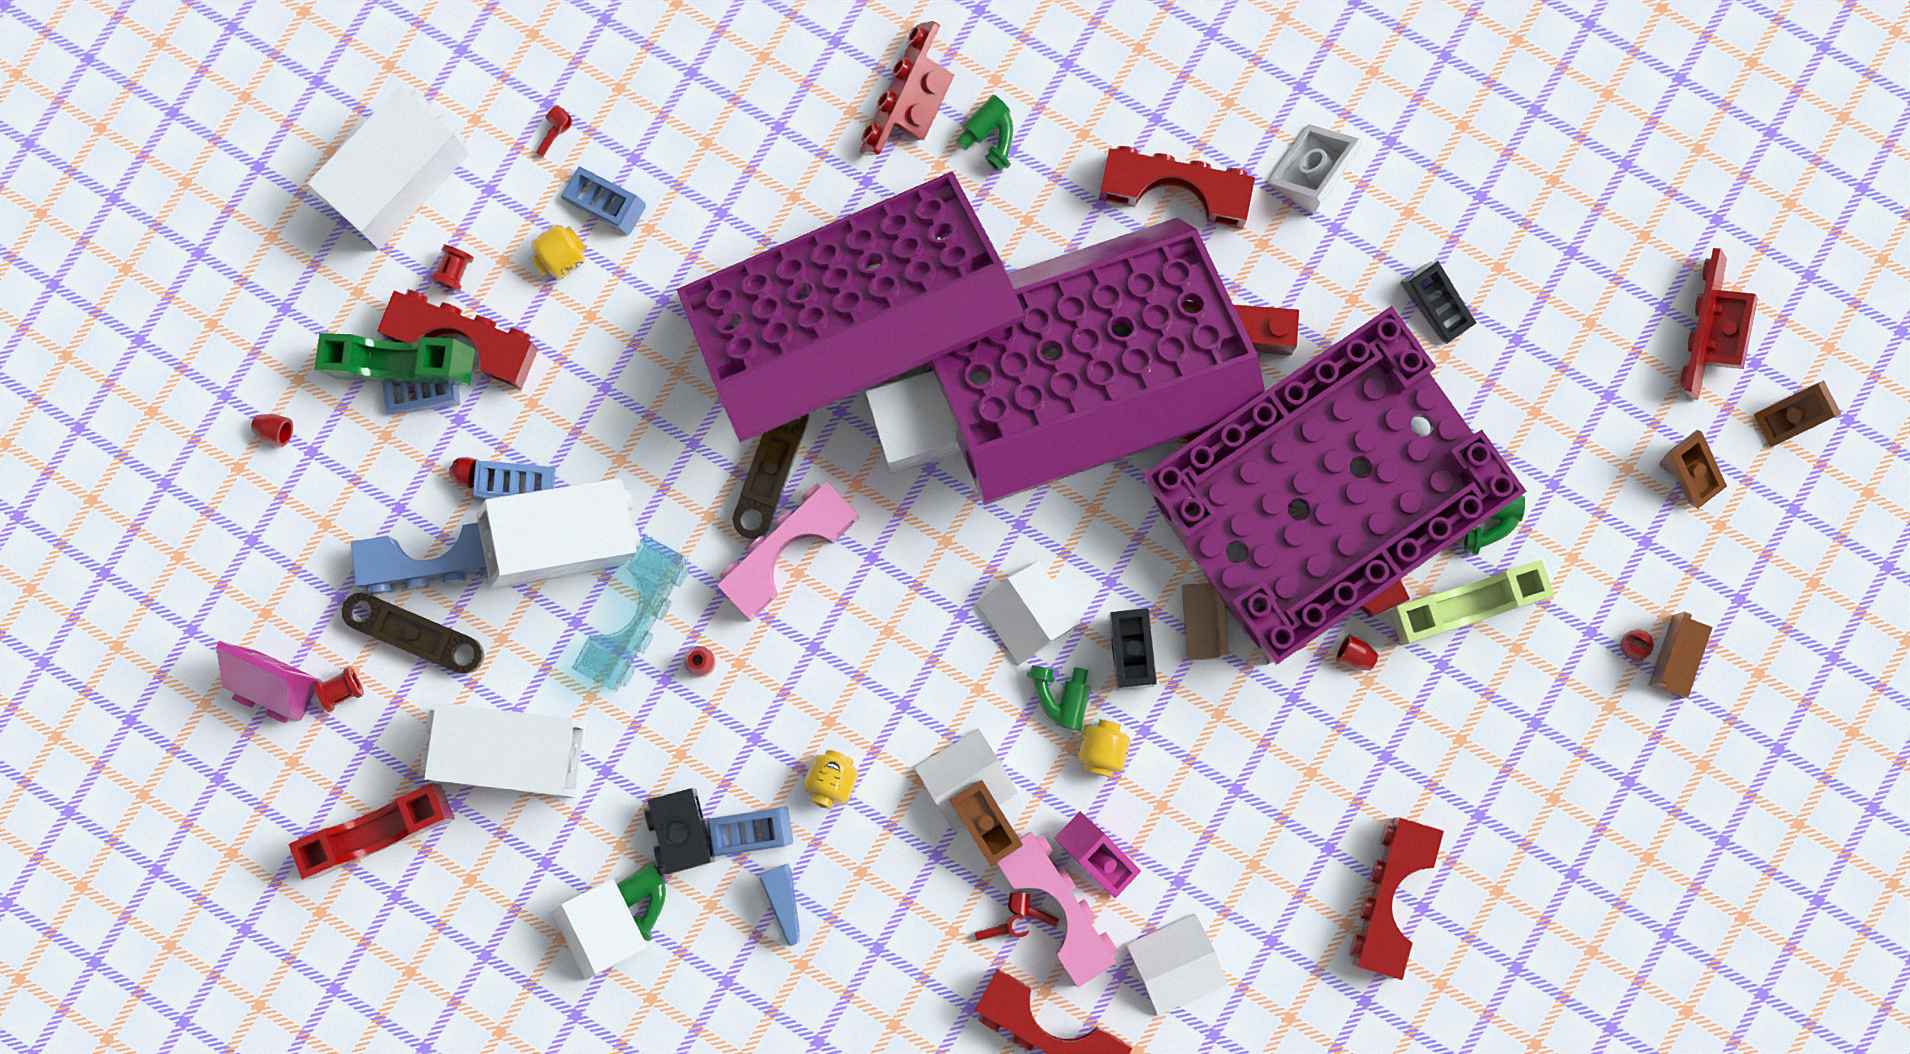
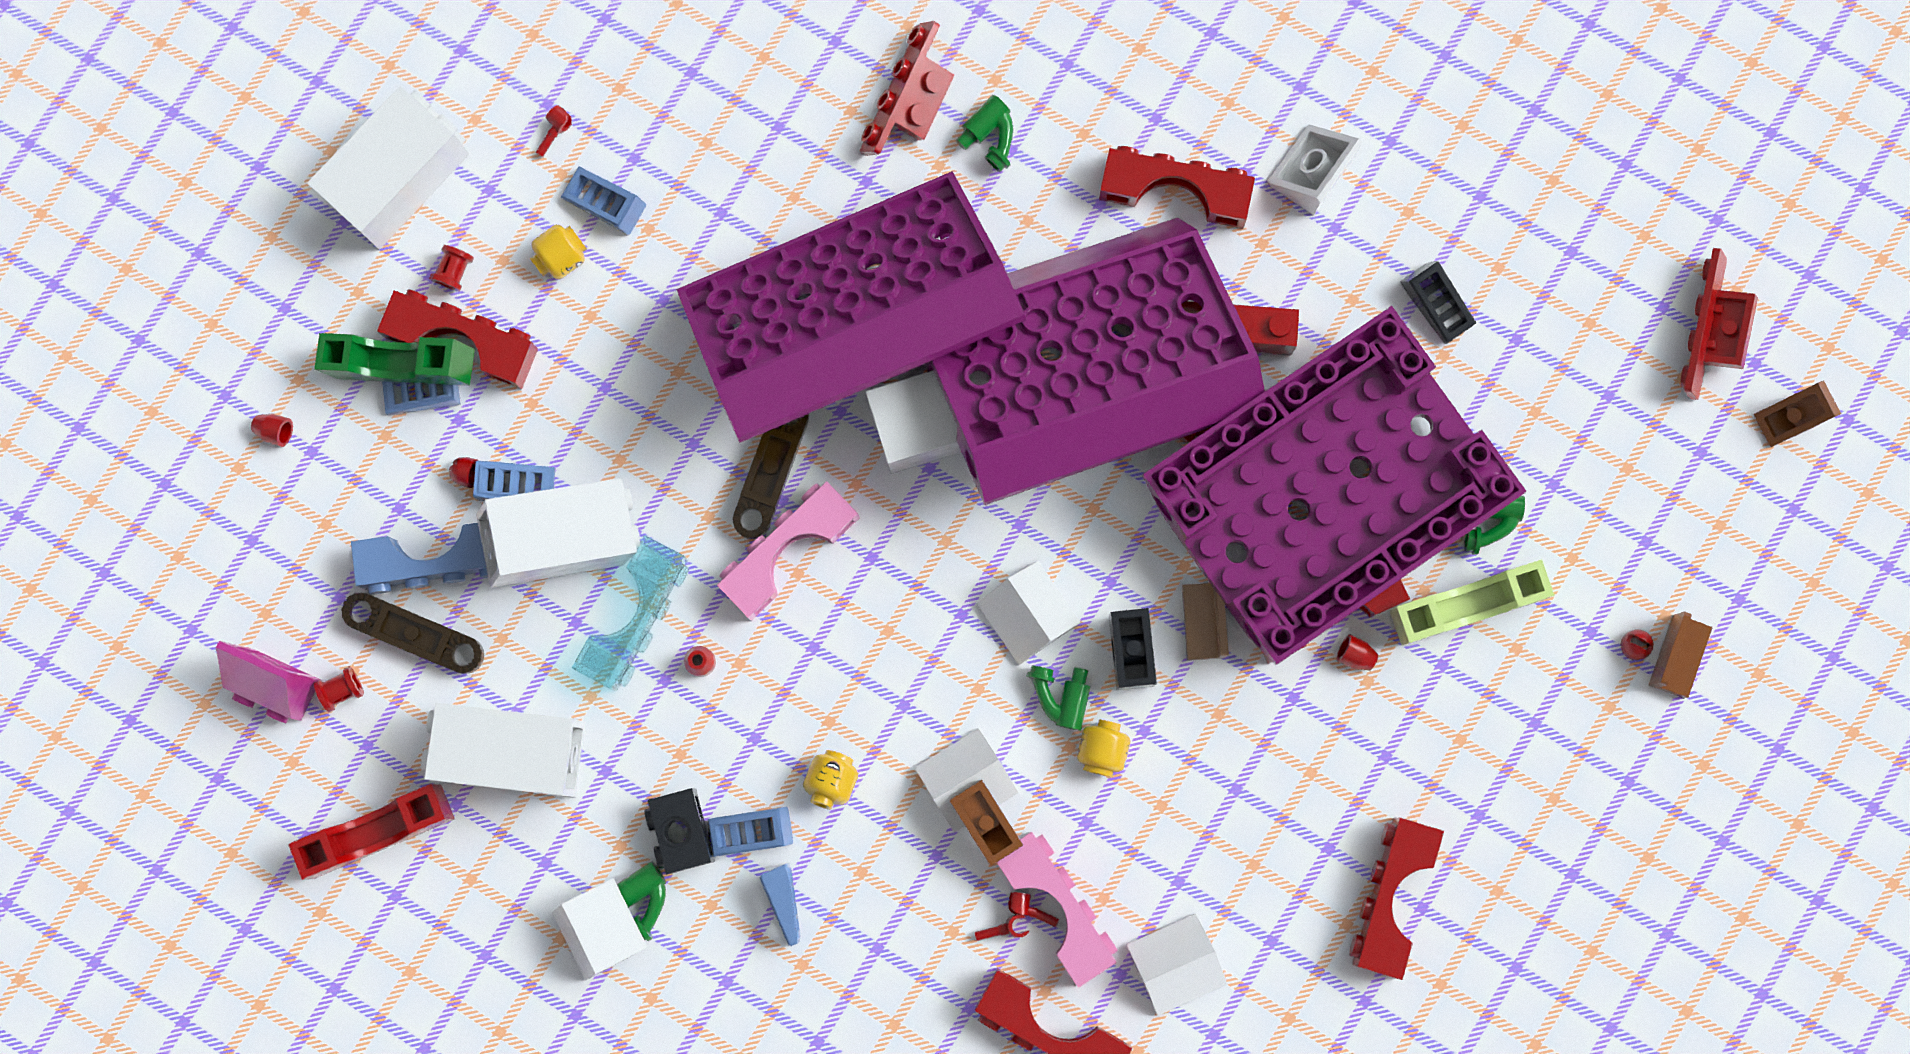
(1097, 854): dark pink slope -> none
(1695, 469): dark orange slope -> none

